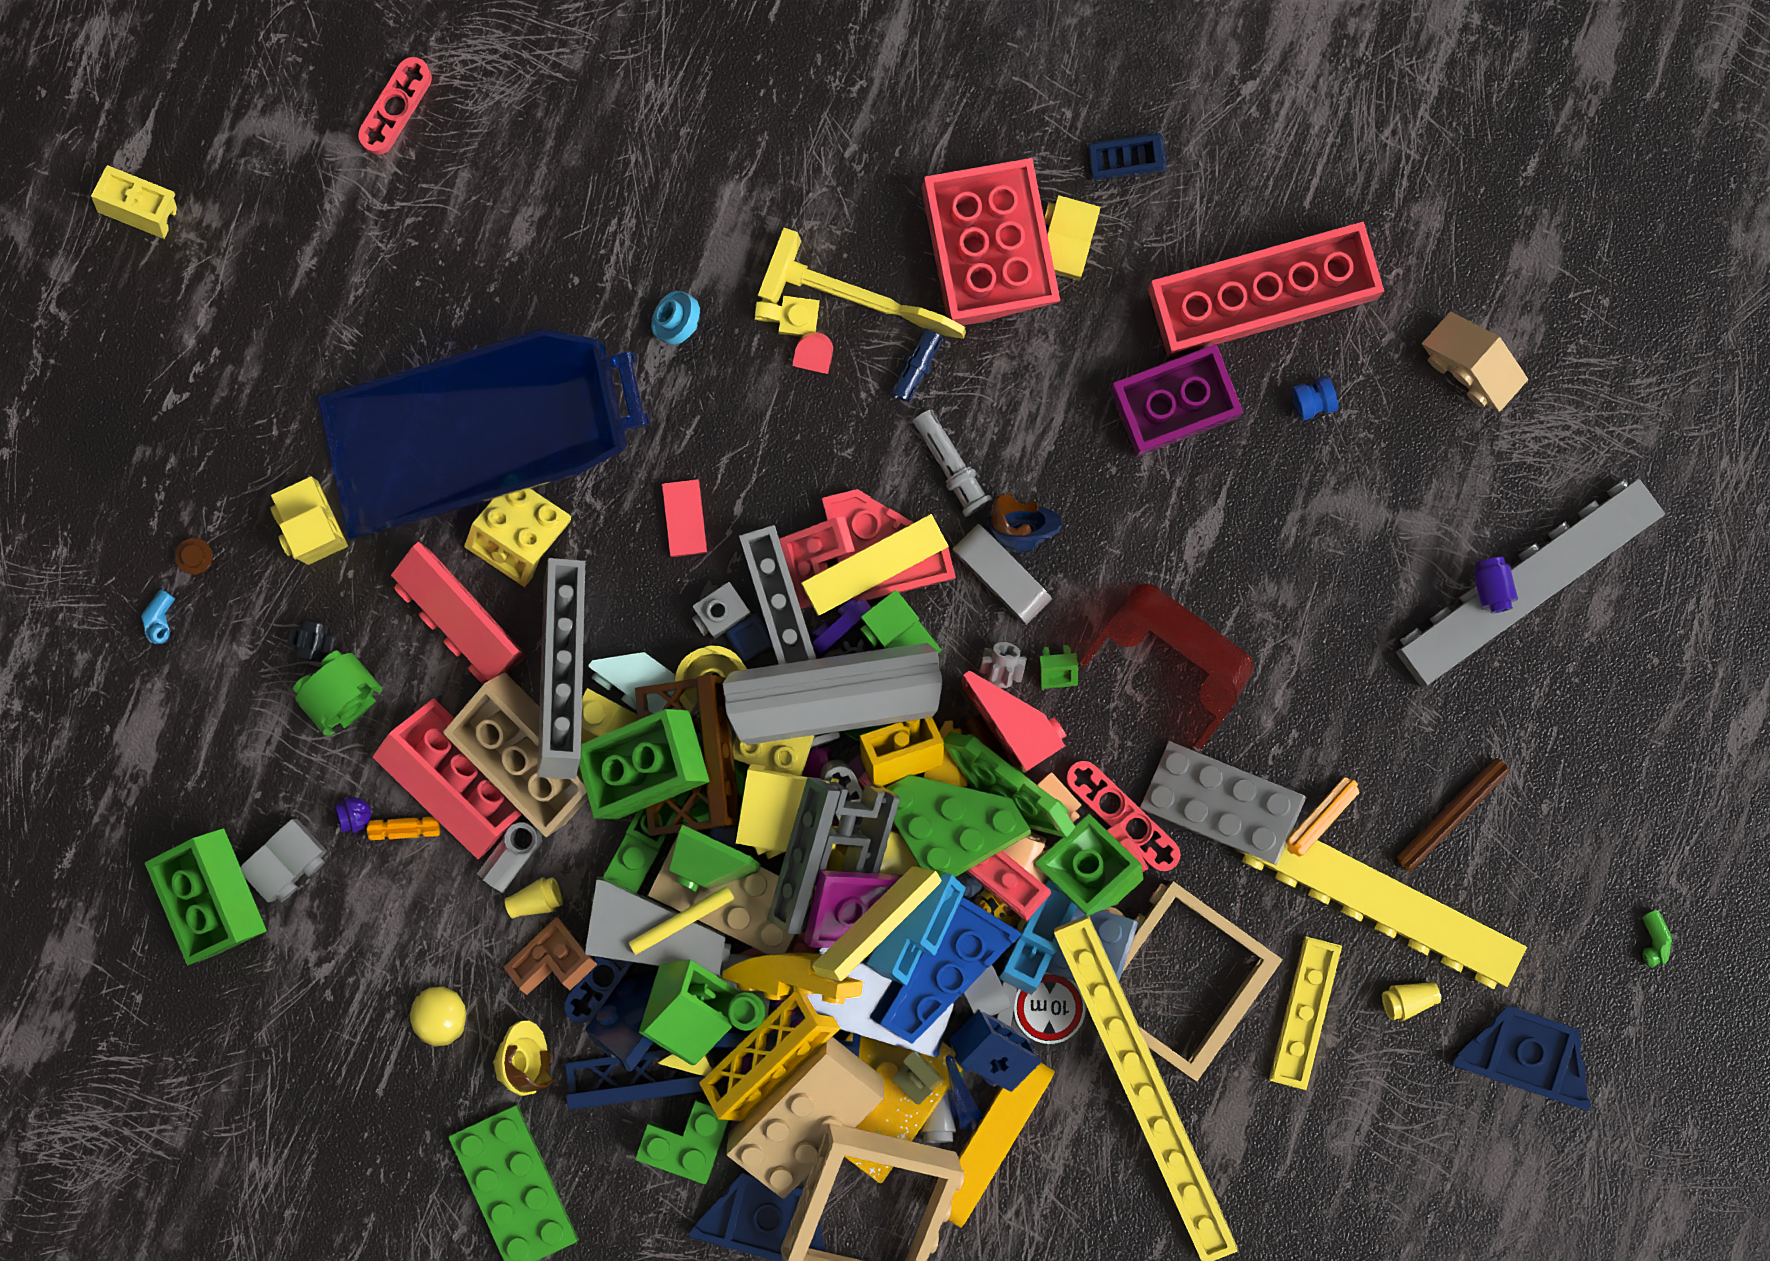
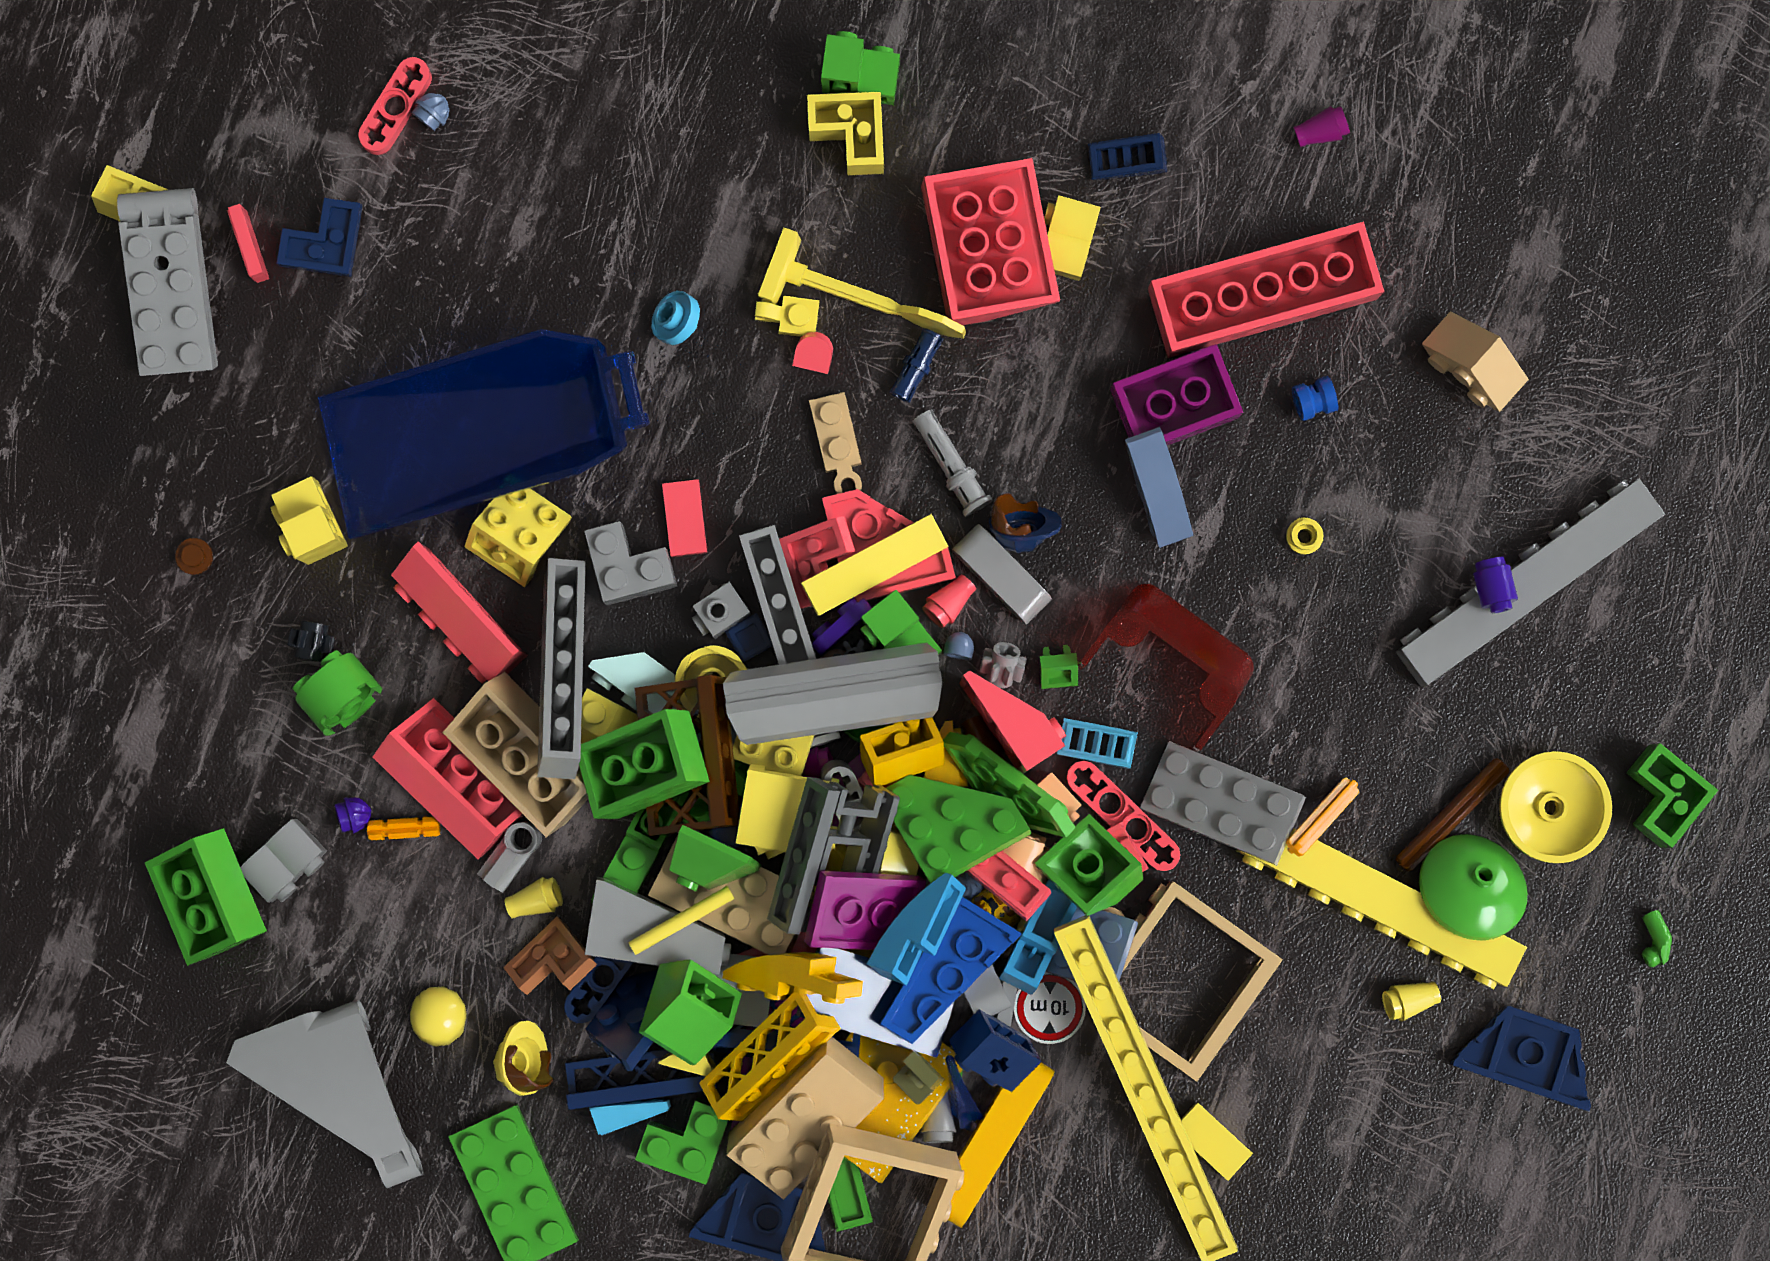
(154, 617): dark azure arm -> none
(169, 303): none -> light grey hinge
(247, 243): none -> coral tile
(329, 249): none -> dark blue plate
(332, 1076): none -> light grey panel
(432, 110): none -> sand blue plate
(619, 1115): none -> medium azure slope
(624, 575): none -> light grey brick
(746, 1011): bright green plate -> none
(836, 438): none -> tan plate
(849, 1198): none -> bright green tile
(853, 119): none -> light yellow brick
(858, 70): none -> bright green brick
(876, 923): light yellow tile -> none
(947, 602): none -> coral cone
(959, 646): none -> sand blue hinge
(1127, 750): none -> medium azure slope
(1159, 487): none -> sand blue slope
(1214, 1141): none -> light yellow tile
(1305, 1013): light yellow tile -> none
(1315, 532): none -> light yellow plate
(1323, 127): none -> magenta cone
(1461, 898): none -> bright green dish
(1580, 802): none -> light yellow dish
(1677, 791): none -> bright green brick

